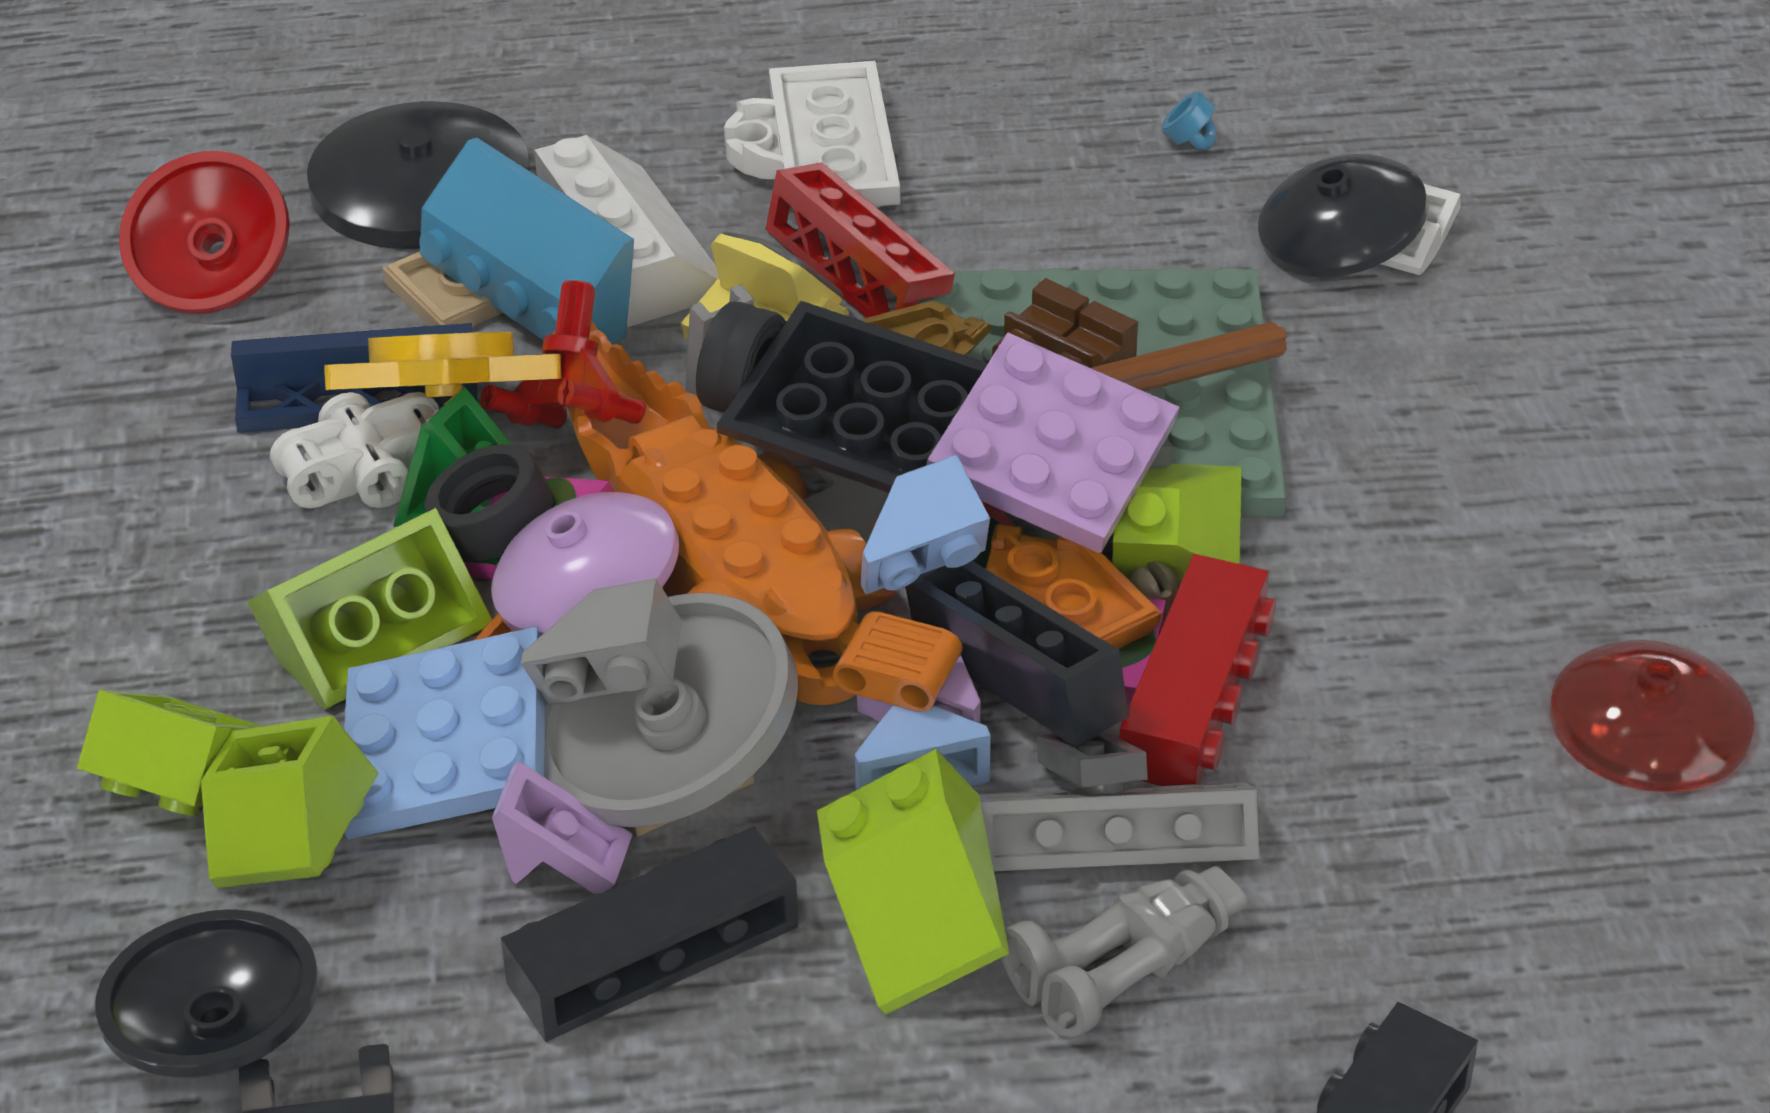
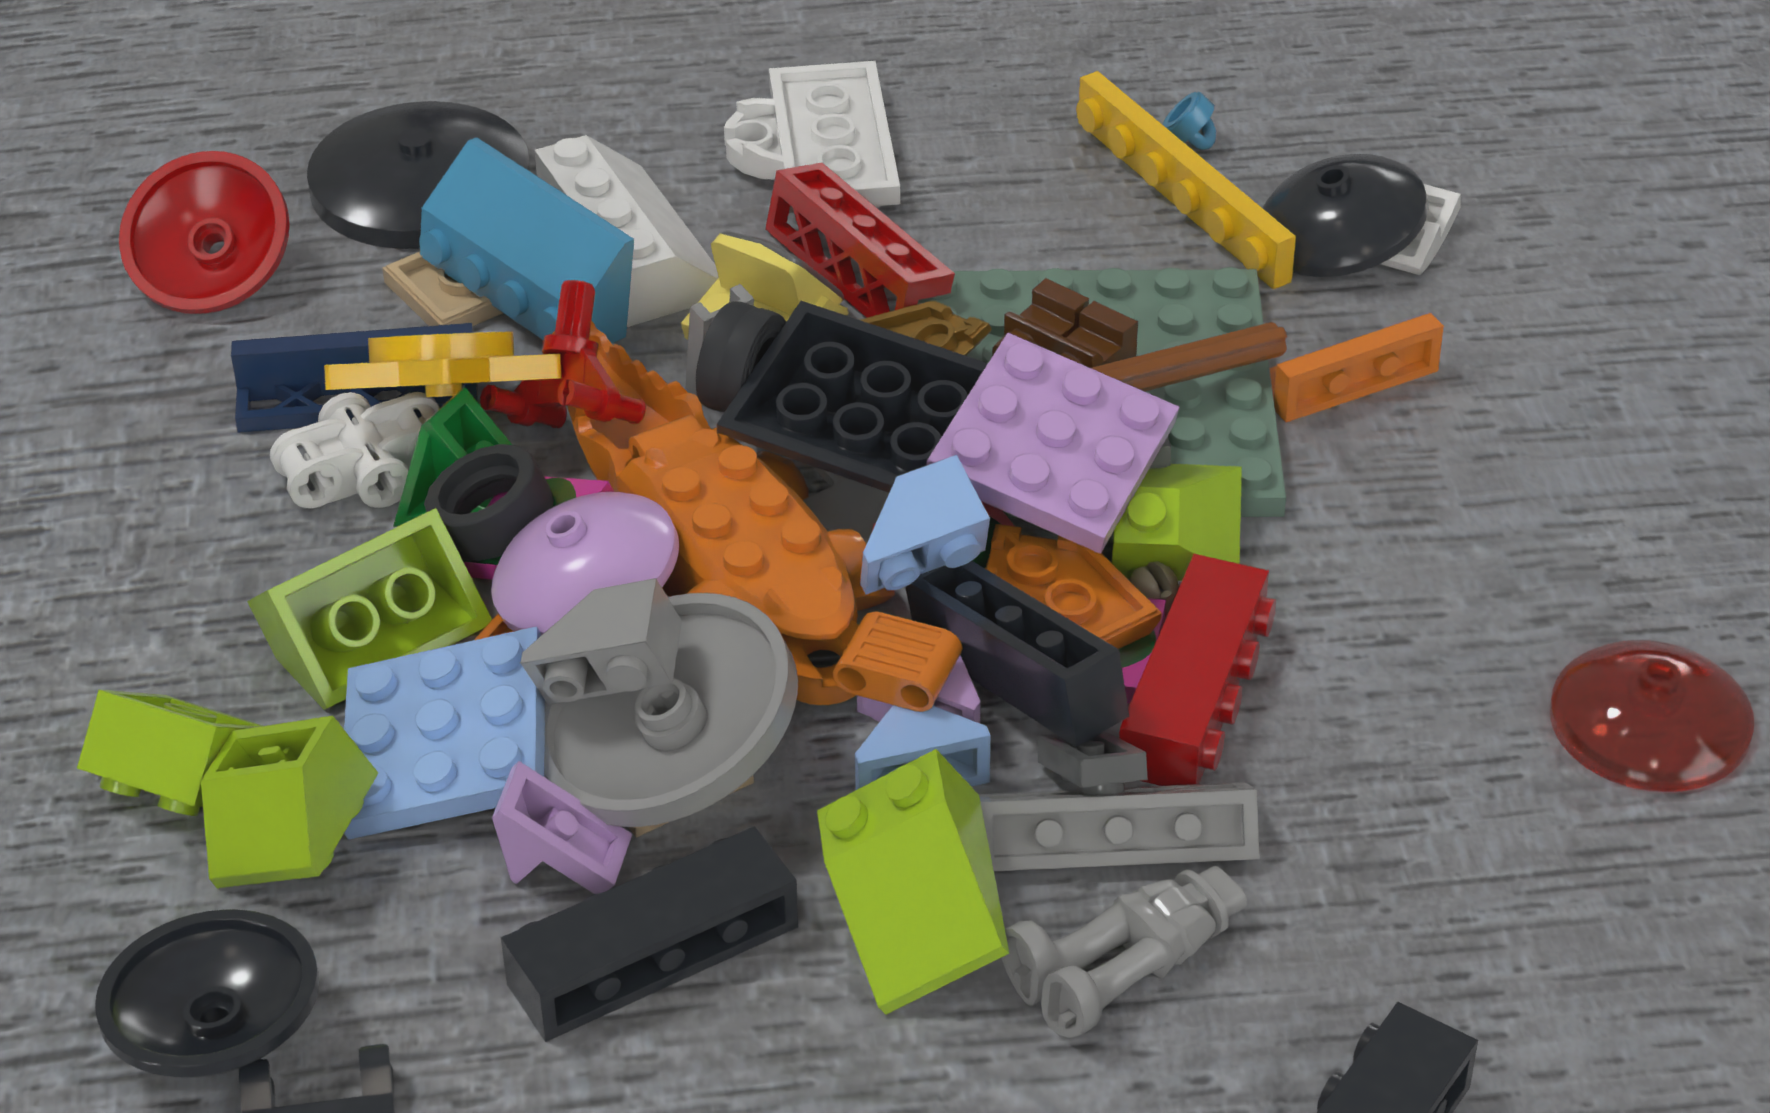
(1186, 180): none -> yellow plate
(1357, 367): none -> orange panel

